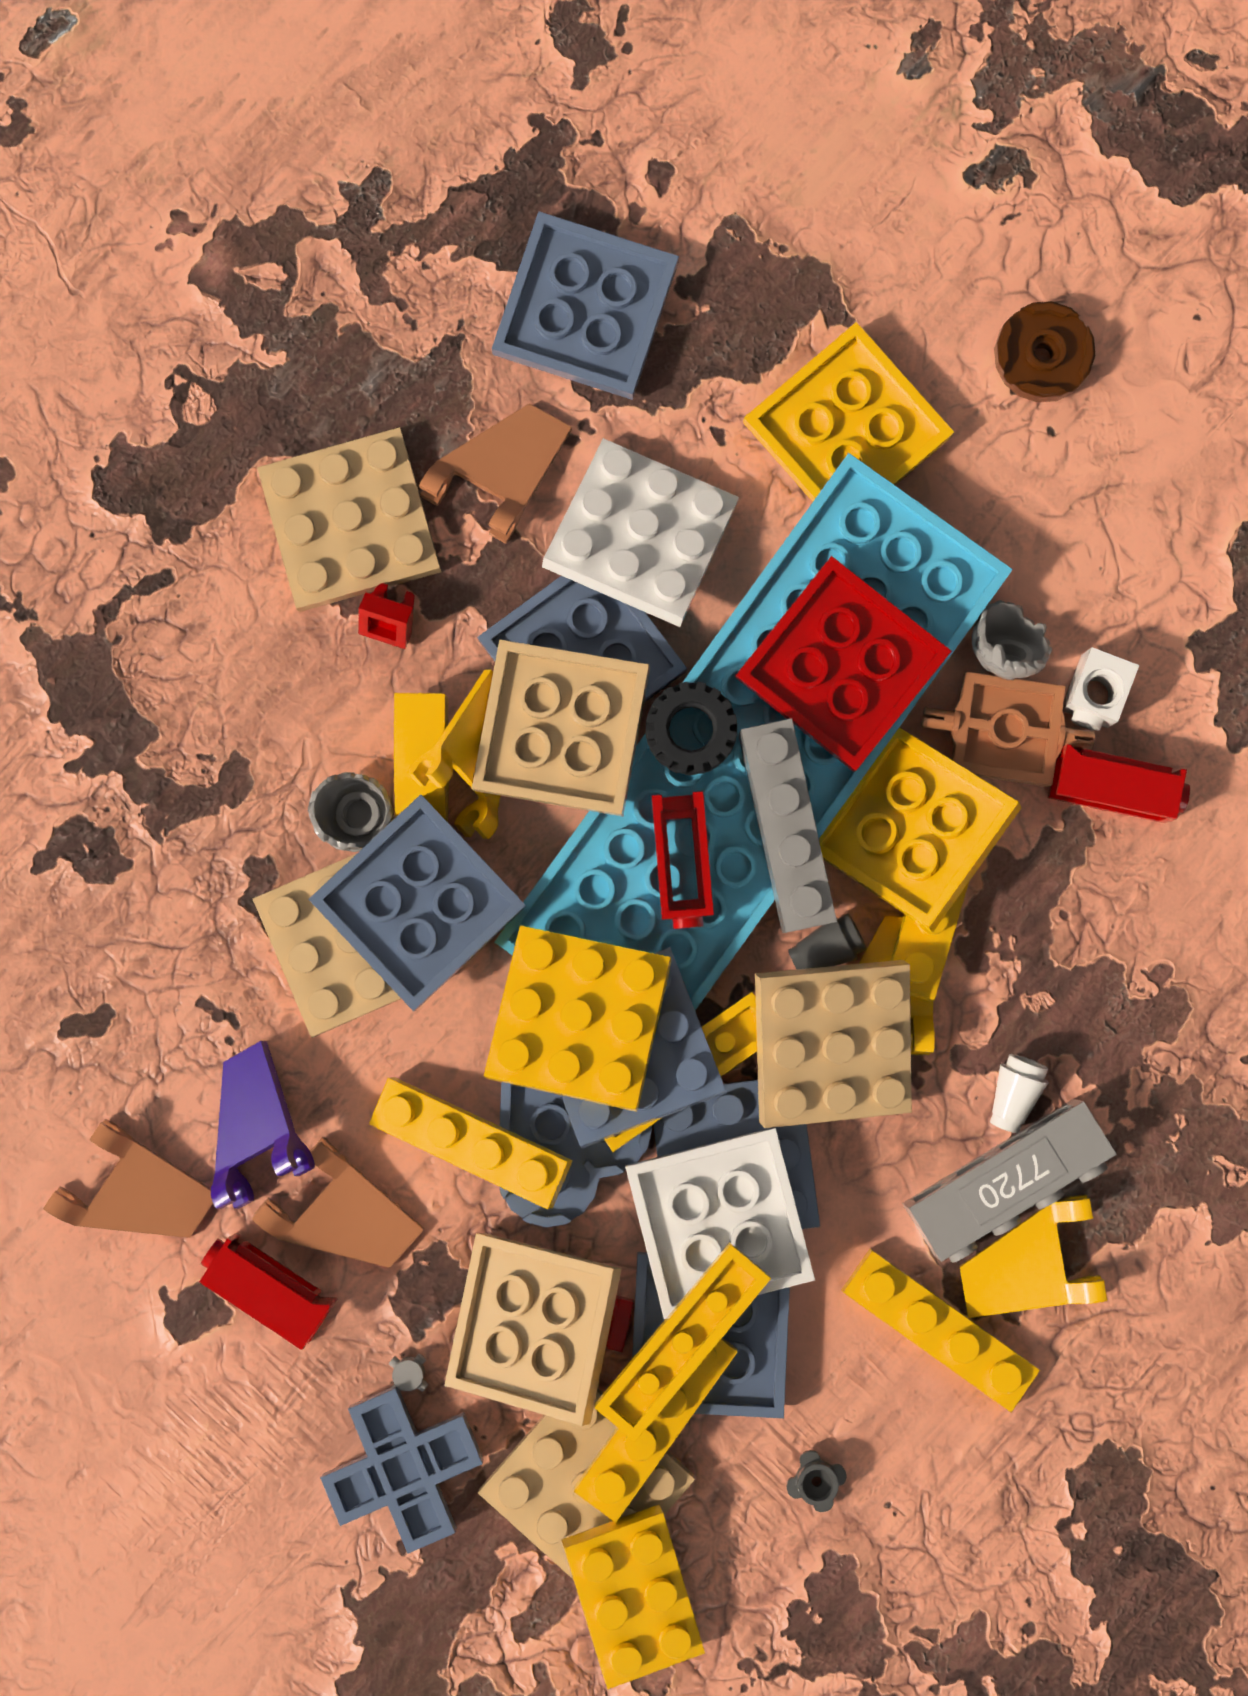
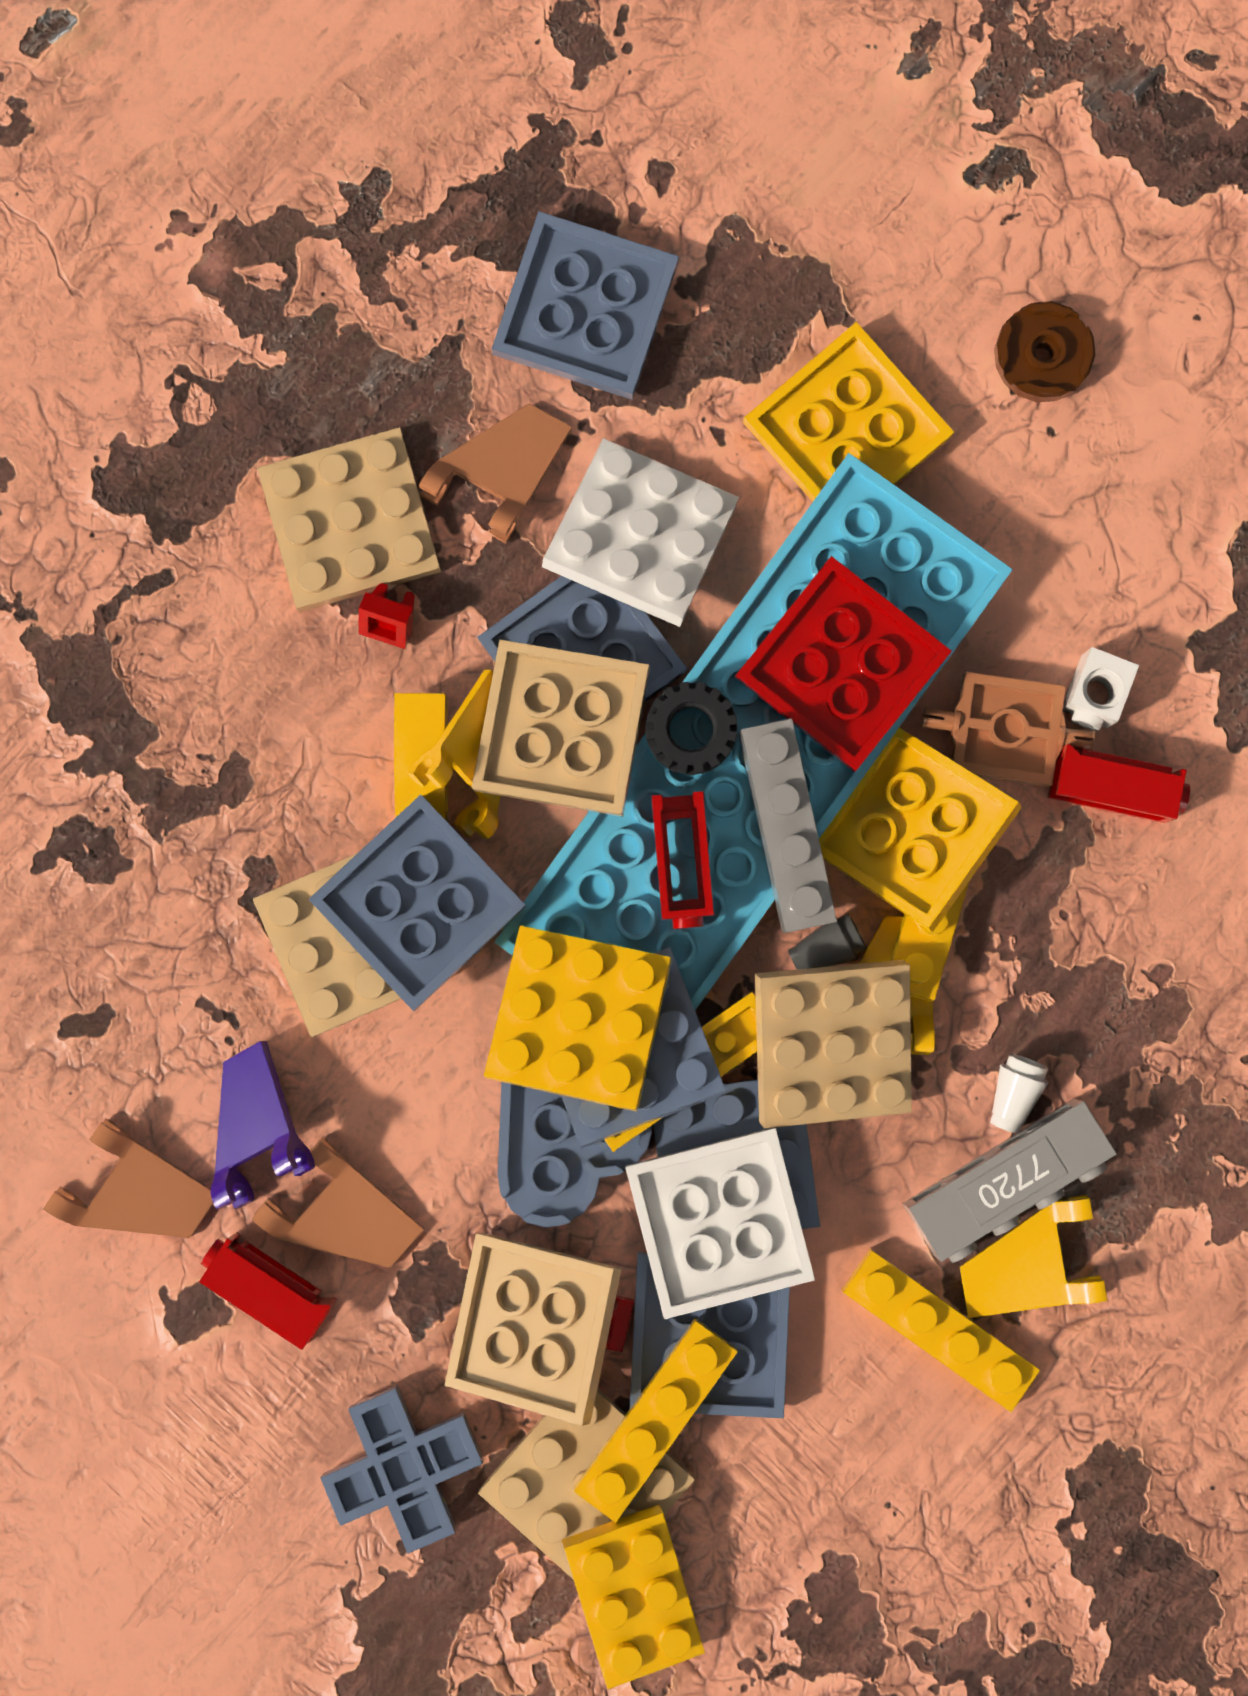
(349, 810): light grey hair -> none
(409, 1373): light grey piece -> none
(470, 1142): yellow plate -> none
(682, 1342): yellow plate -> none
(822, 1495): dark grey plate -> none
(1009, 642): light grey hair -> none

